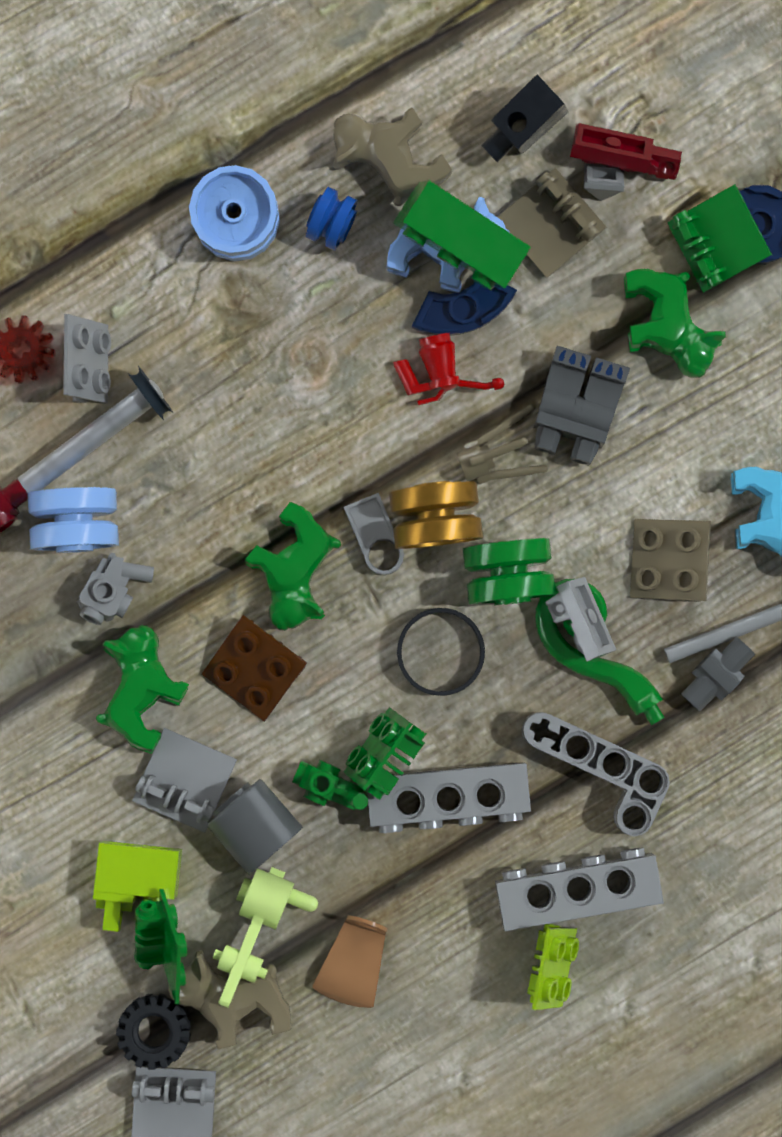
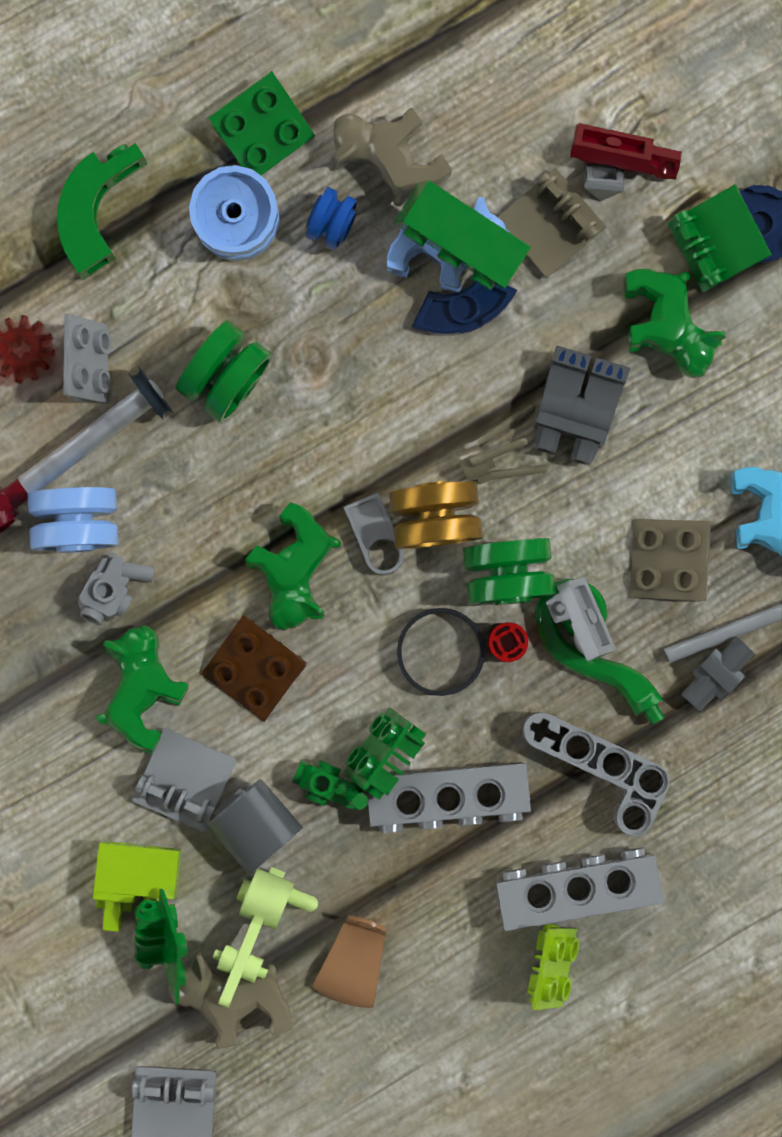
(80, 205): none -> green arch
(148, 1055): black tyre -> none
(224, 371): none -> green wheel
(261, 125): none -> green hinge
(439, 360): red piece -> none
(503, 645): none -> red wheel
(534, 103): black torso -> none

